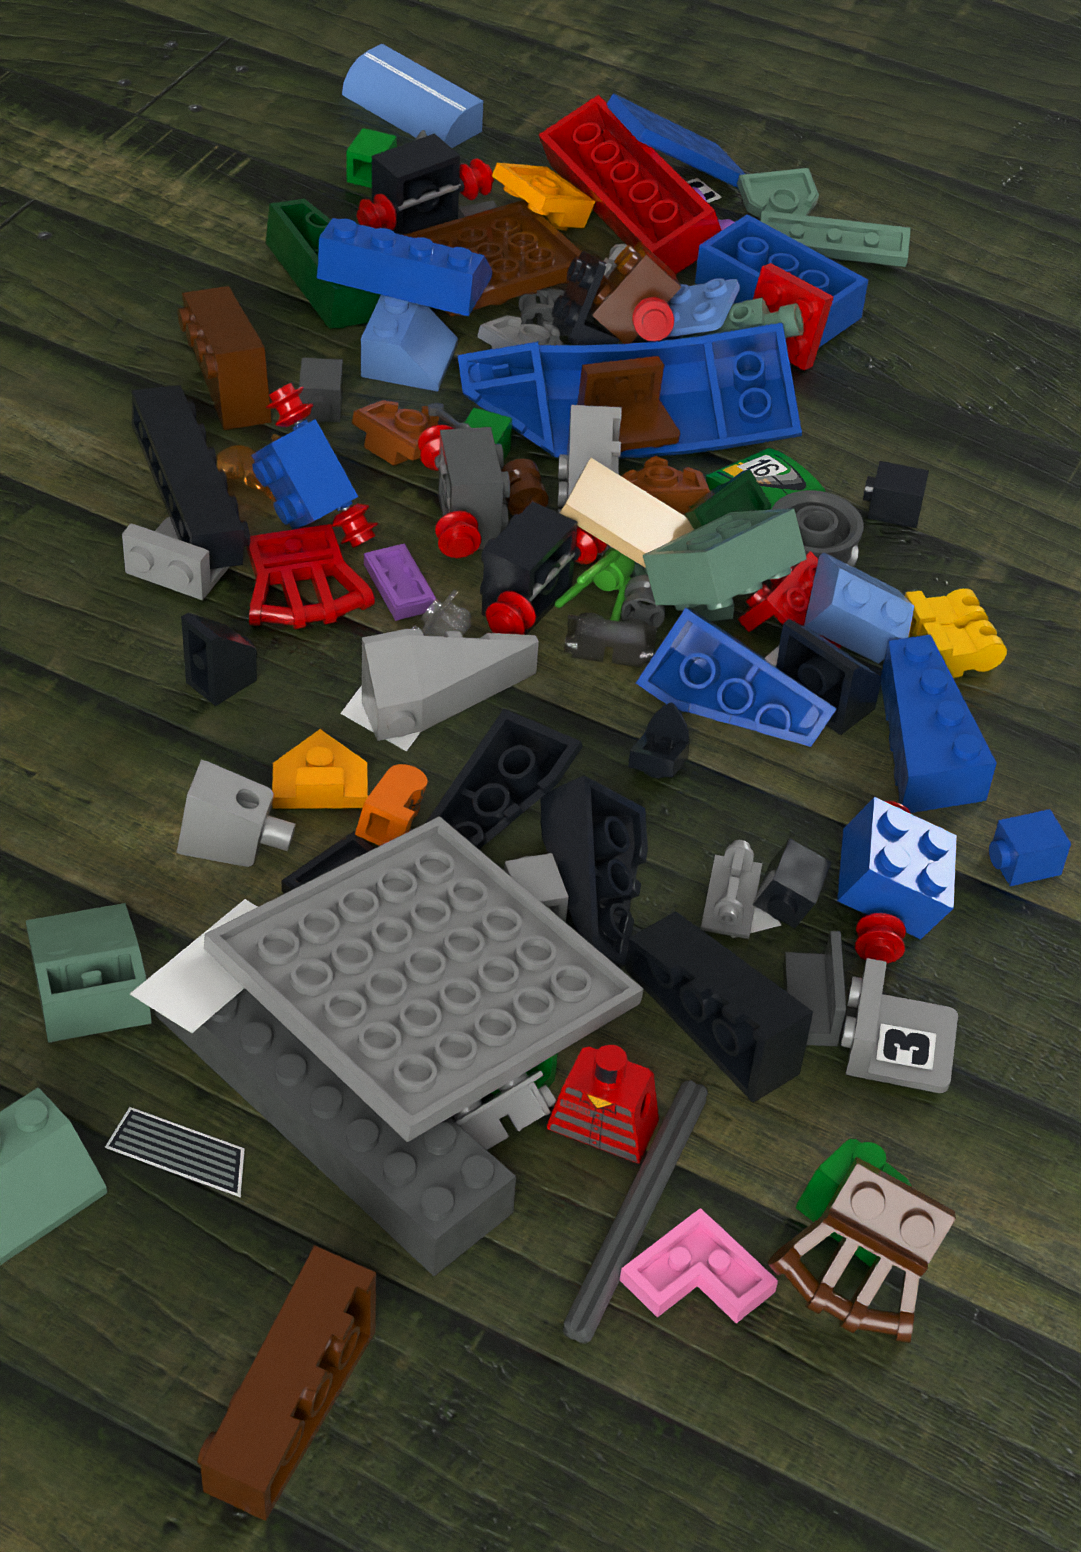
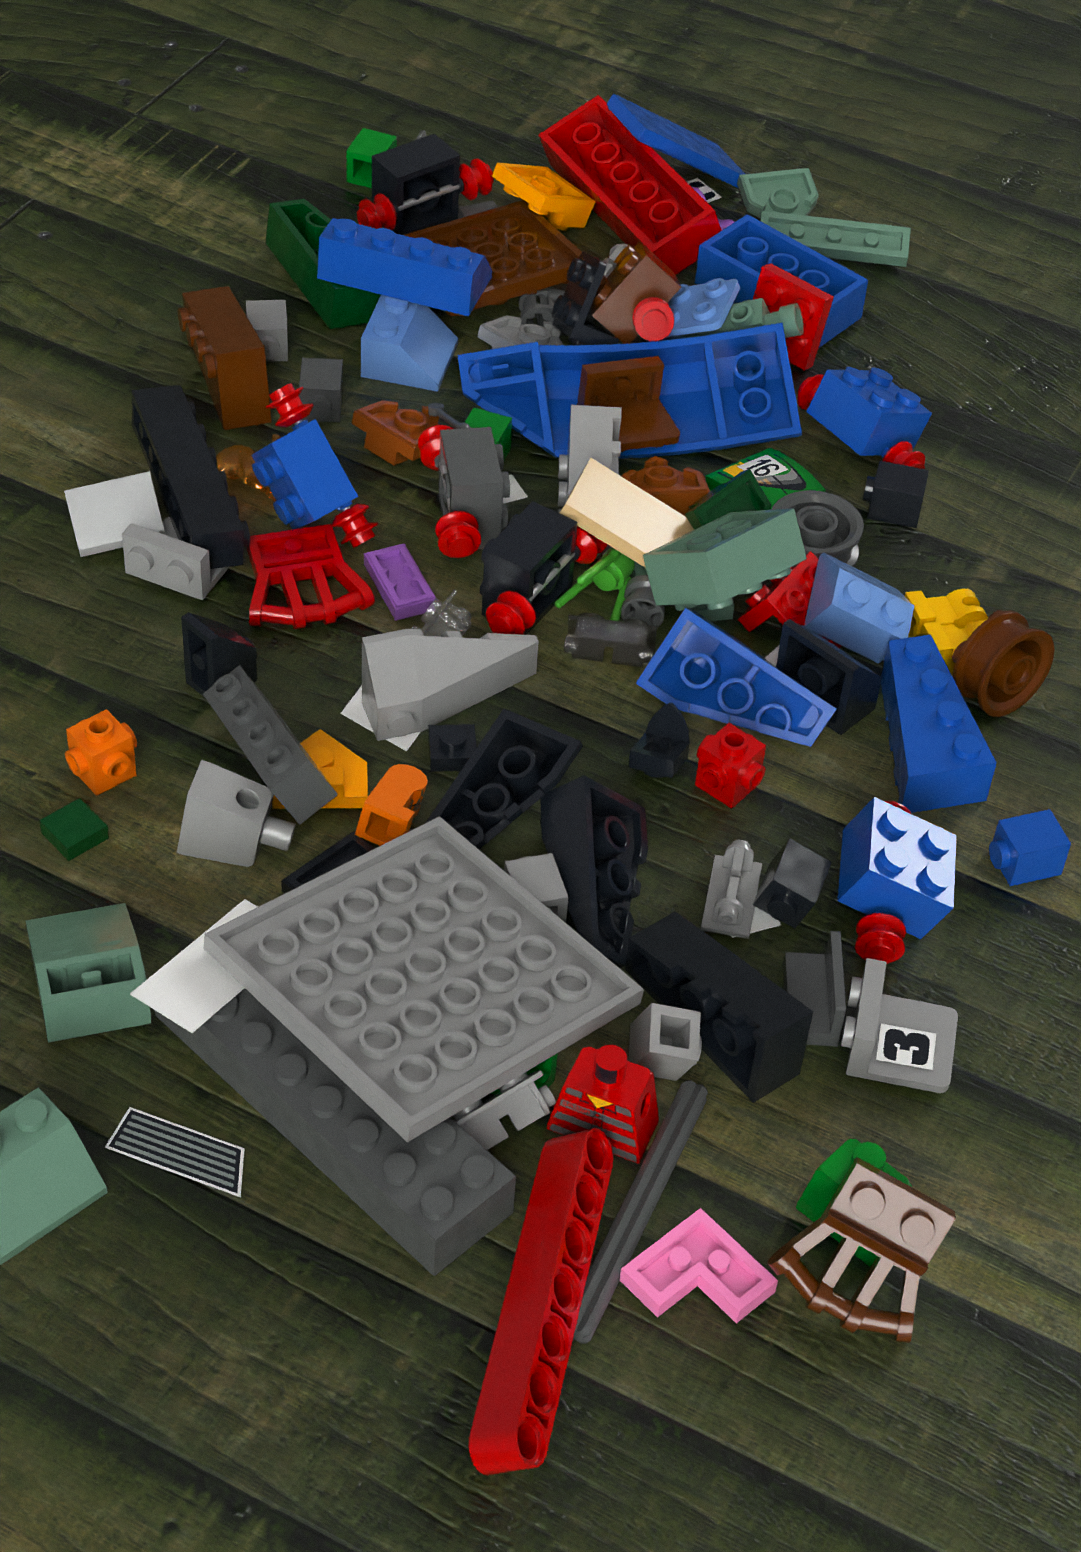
(74, 829): none -> dark green tile
(101, 752): none -> orange brick
(107, 508): none -> slope
(269, 745): none -> dark grey brick
(270, 324): none -> light grey brick
(291, 1383): reddish brown wedge -> none
(412, 96): medium blue brick -> none
(450, 746): none -> black plate
(524, 485): reddish brown wheel -> none
(541, 1305): none -> red beam
(666, 1040): none -> light grey brick
(730, 764): none -> red brick
(867, 413): none -> blue brick
(1003, 662): none -> reddish brown wheel

